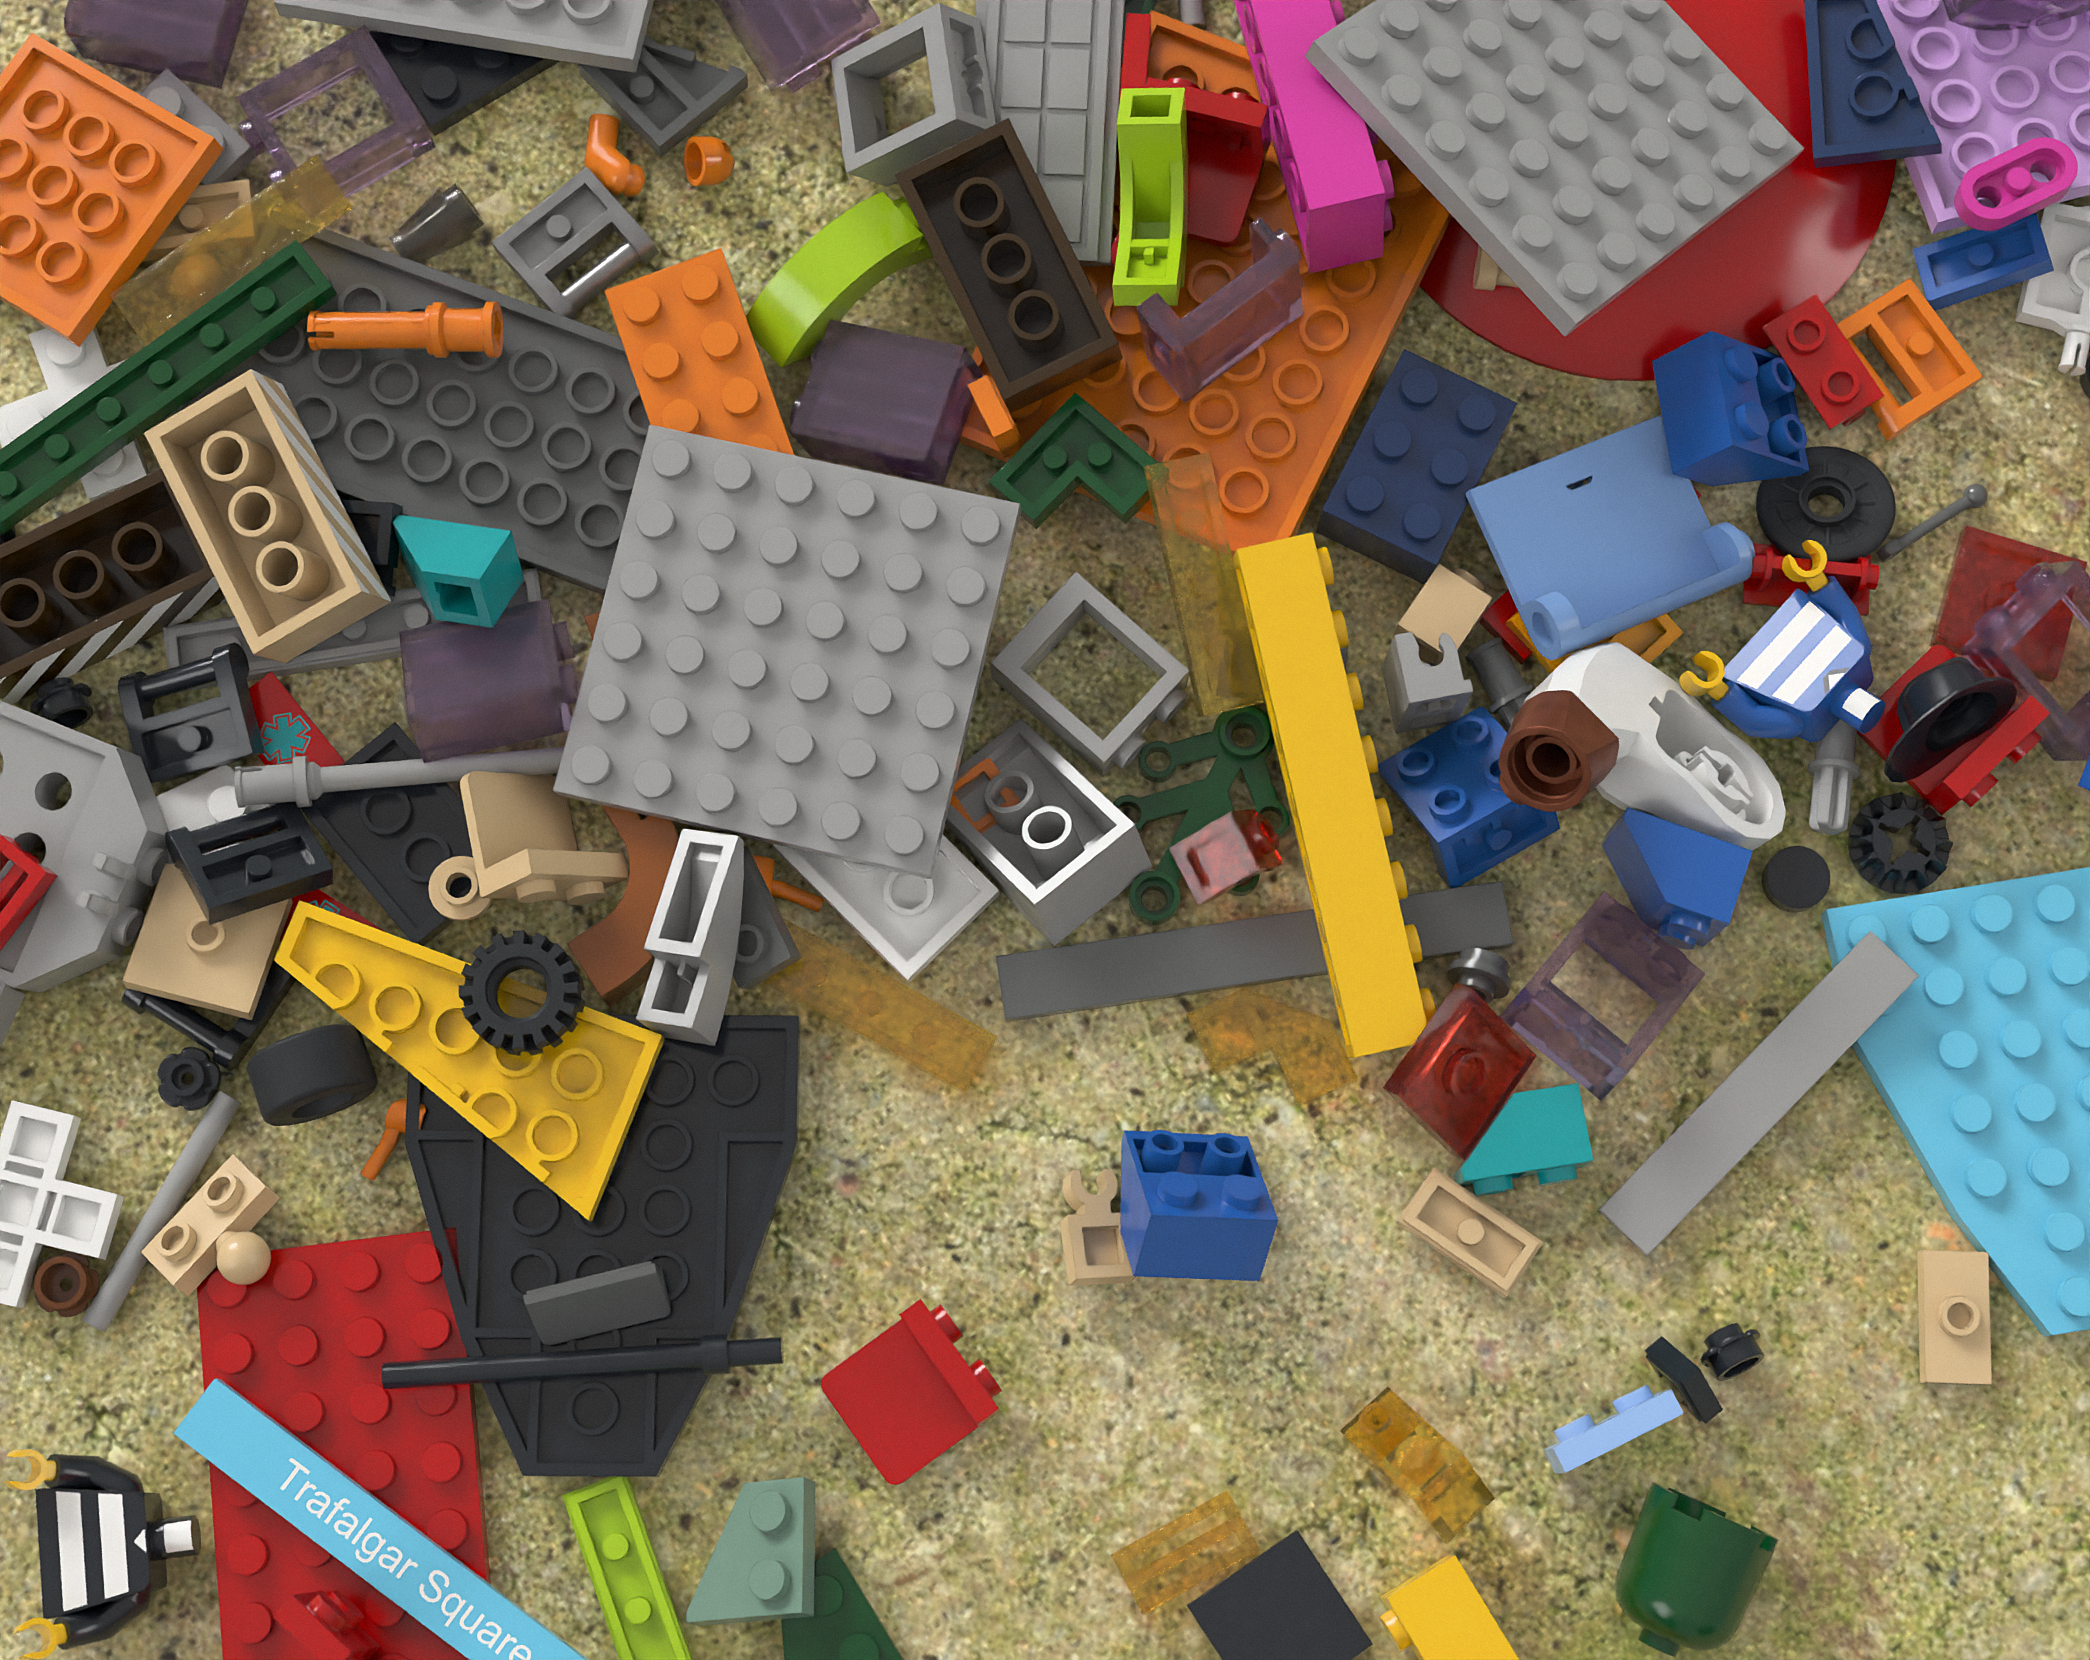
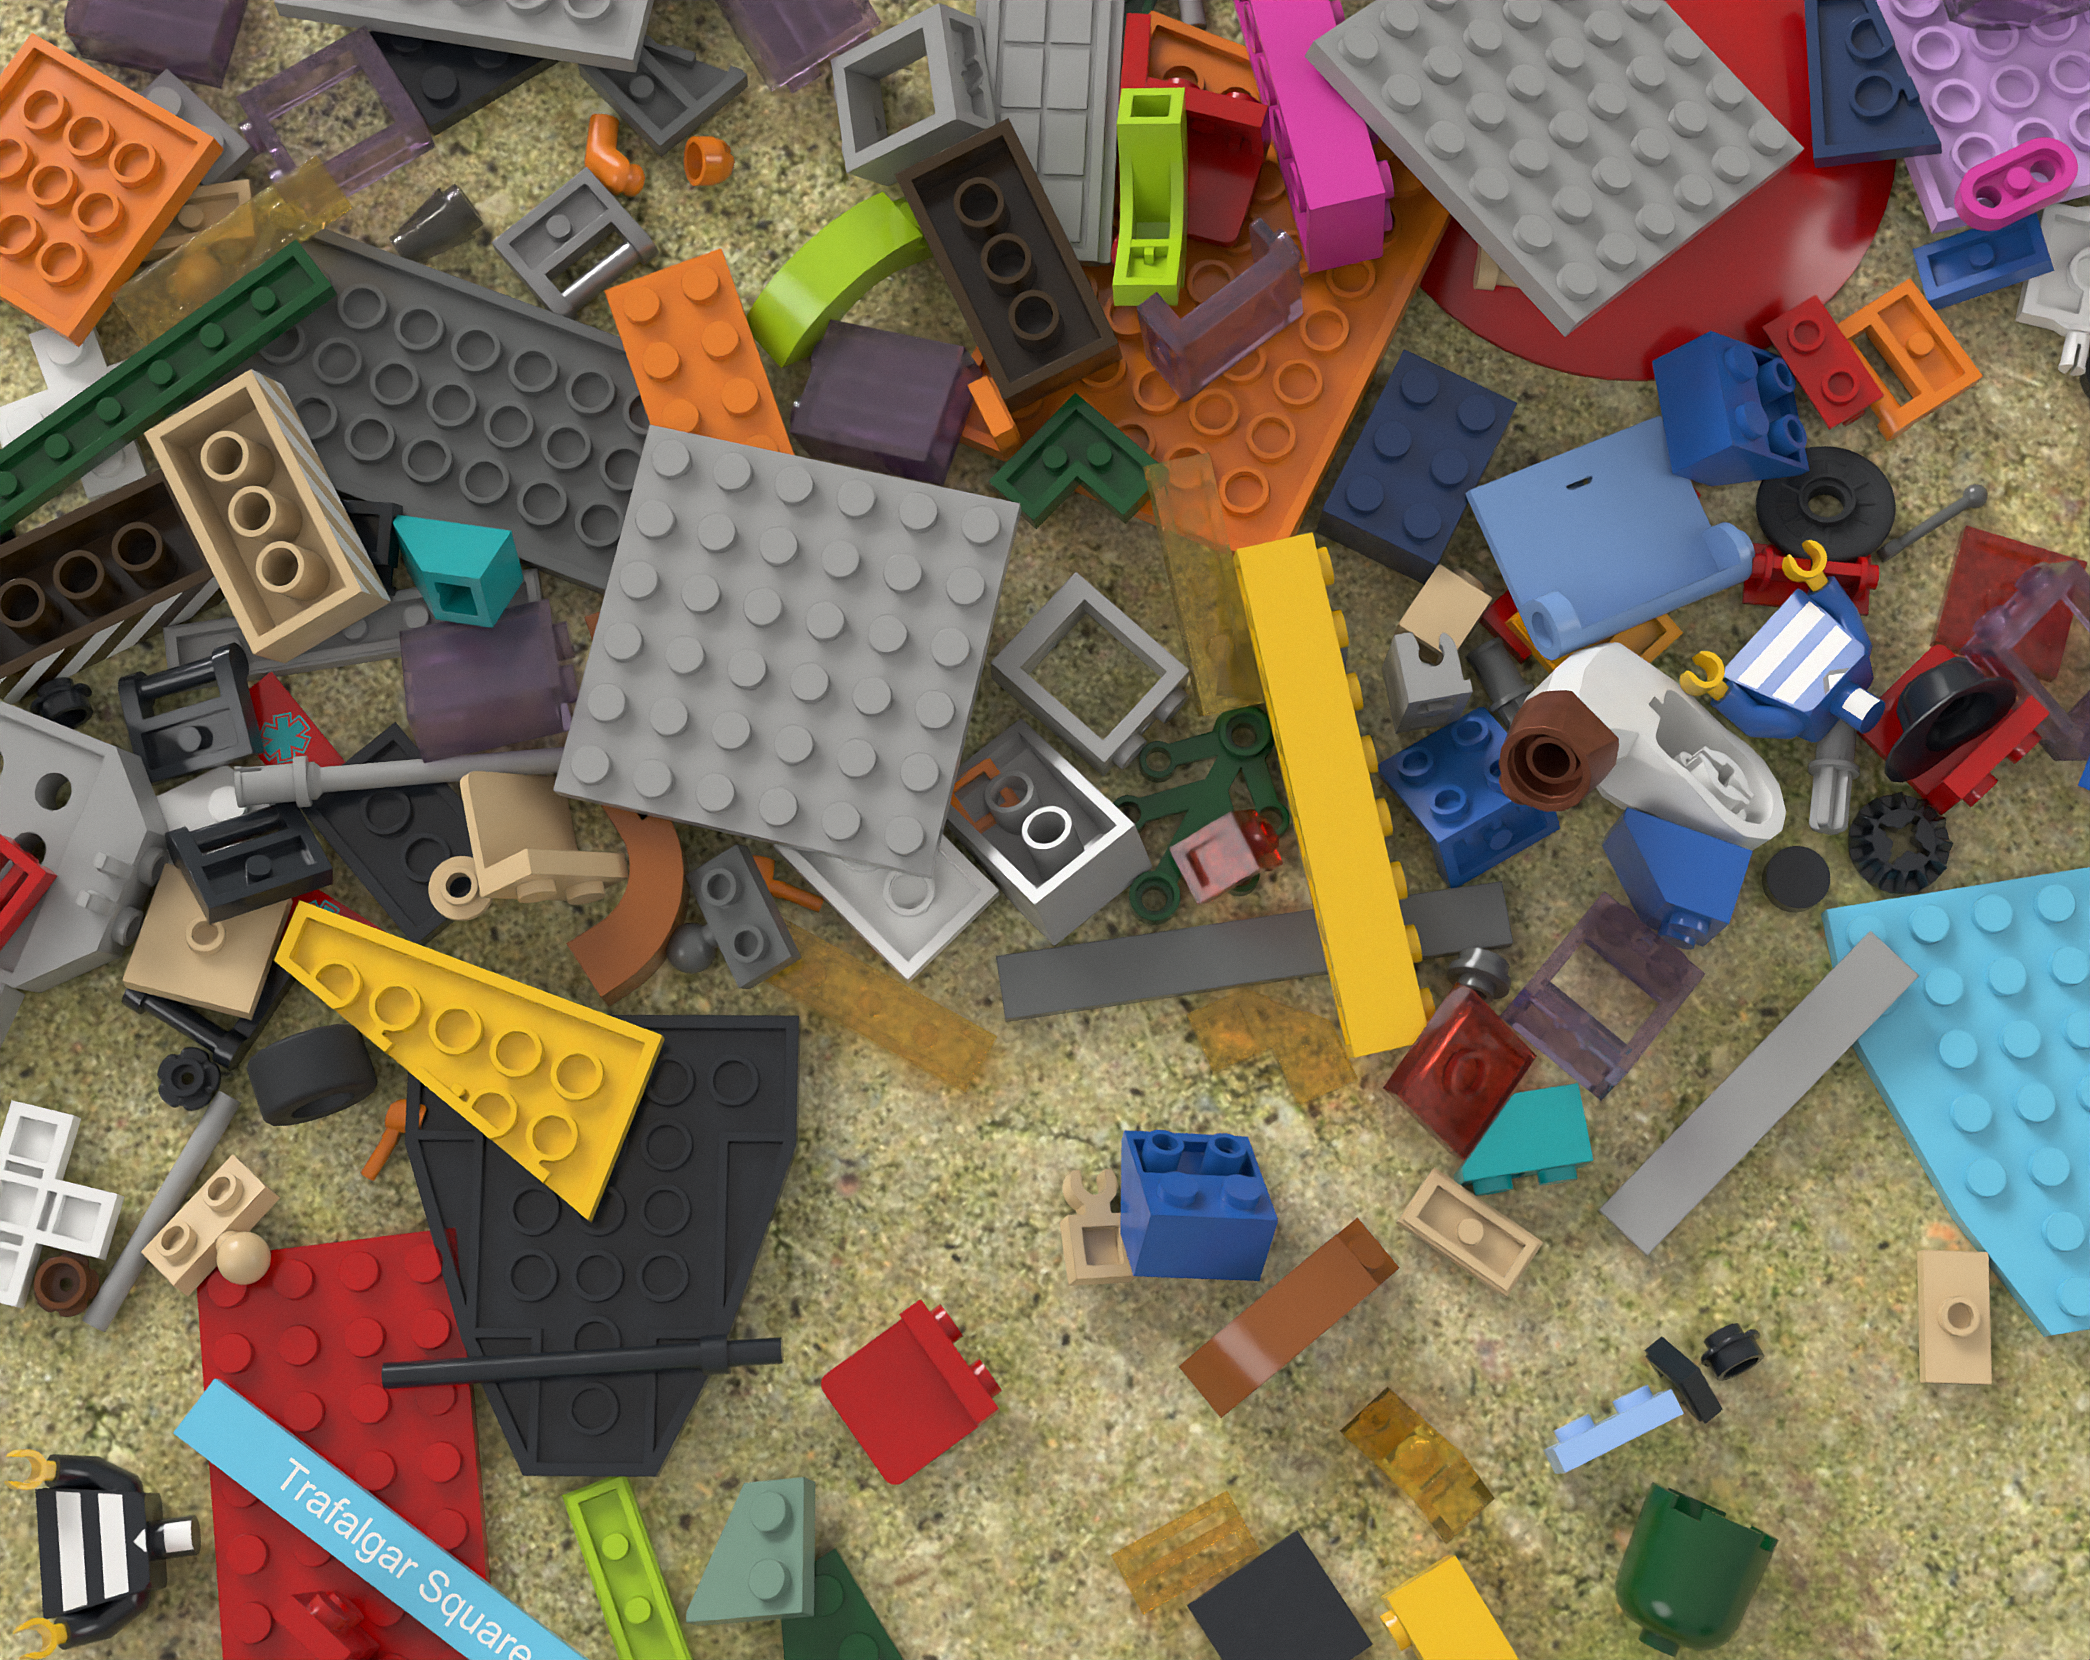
(435, 329): orange pin -> none
(488, 972): black tyre -> none
(598, 1303): dark grey slope -> none
(695, 938): light grey slope -> none
(1288, 1317): none -> dark orange arch

